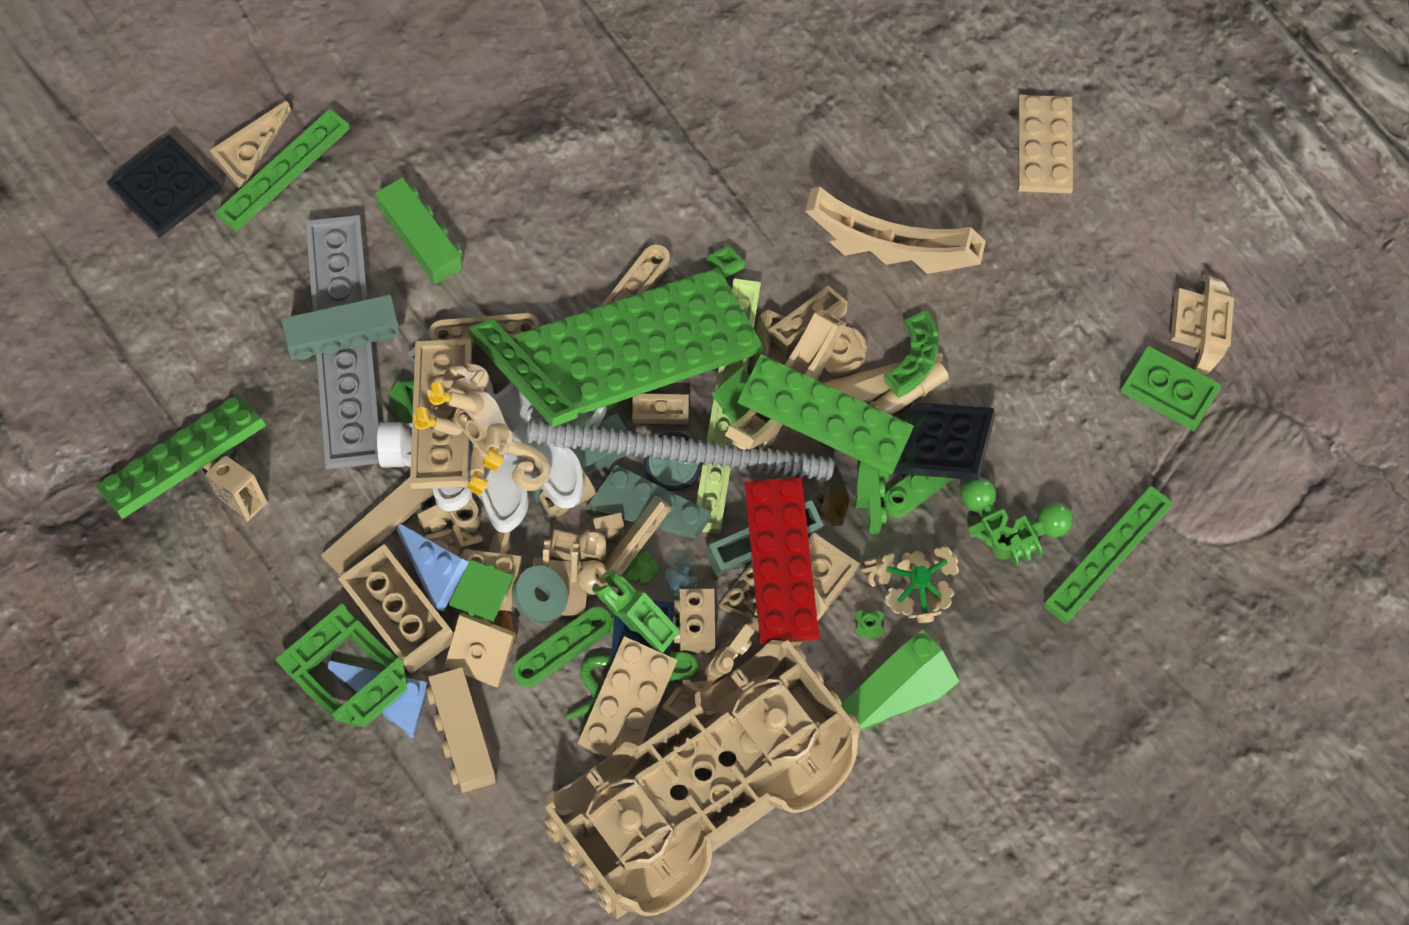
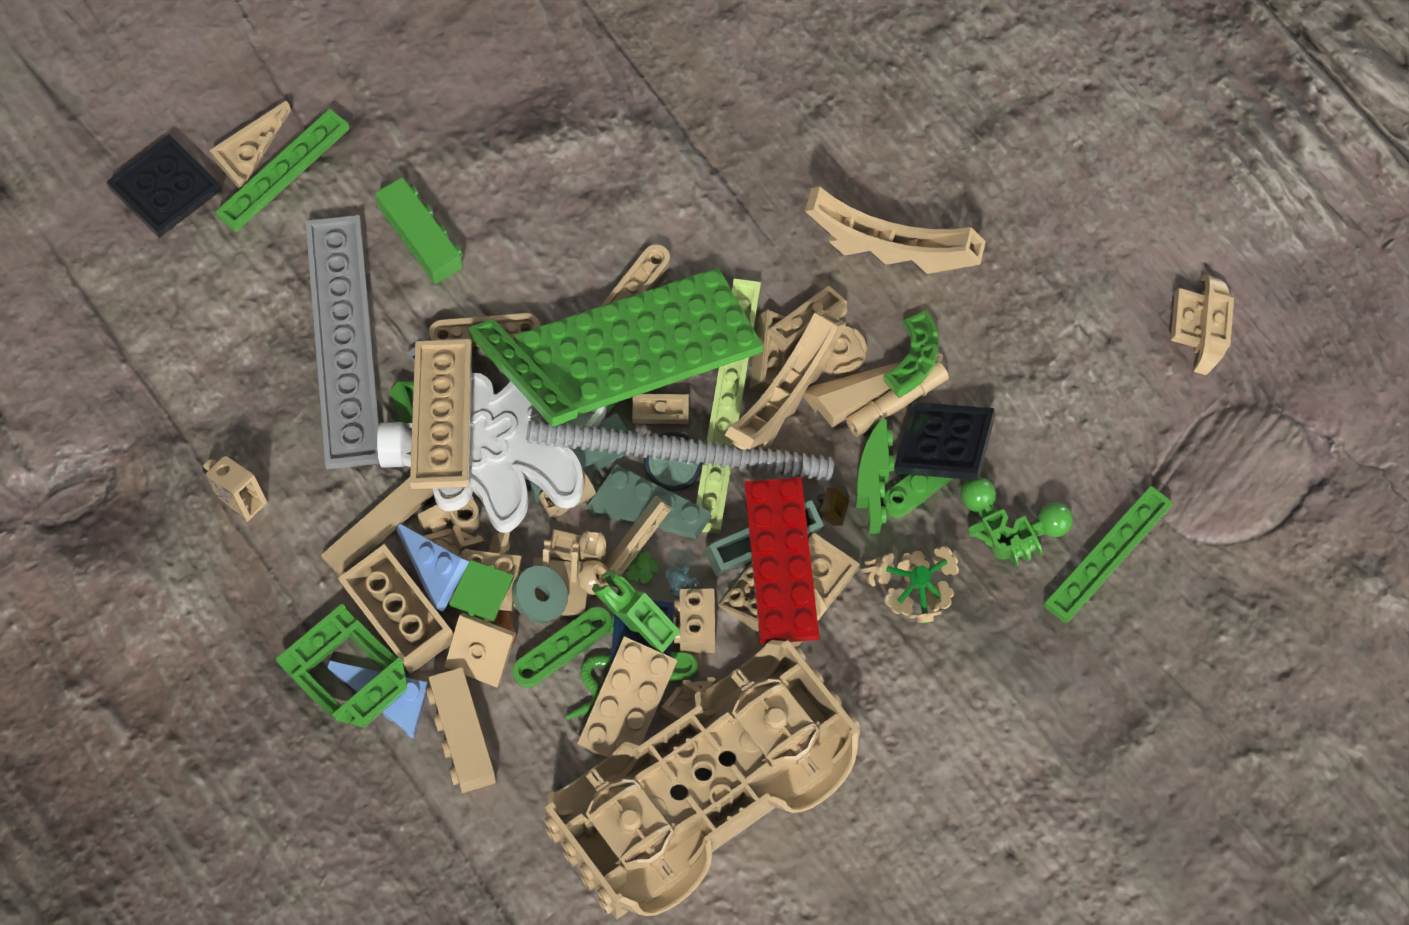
(180, 456): bright green plate -> none
(340, 327): sand green brick -> none
(484, 425): tan animal -> none
(610, 526): tan plate -> none
(727, 261): bright green tile -> none
(728, 395): bright green piece -> none
(733, 644): tan plate -> none
(825, 414): bright green plate -> none
(866, 631): bright green plate -> none
(908, 679): bright green wedge -> none
(1045, 144): tan plate -> none
(1171, 388): bright green plate -> none

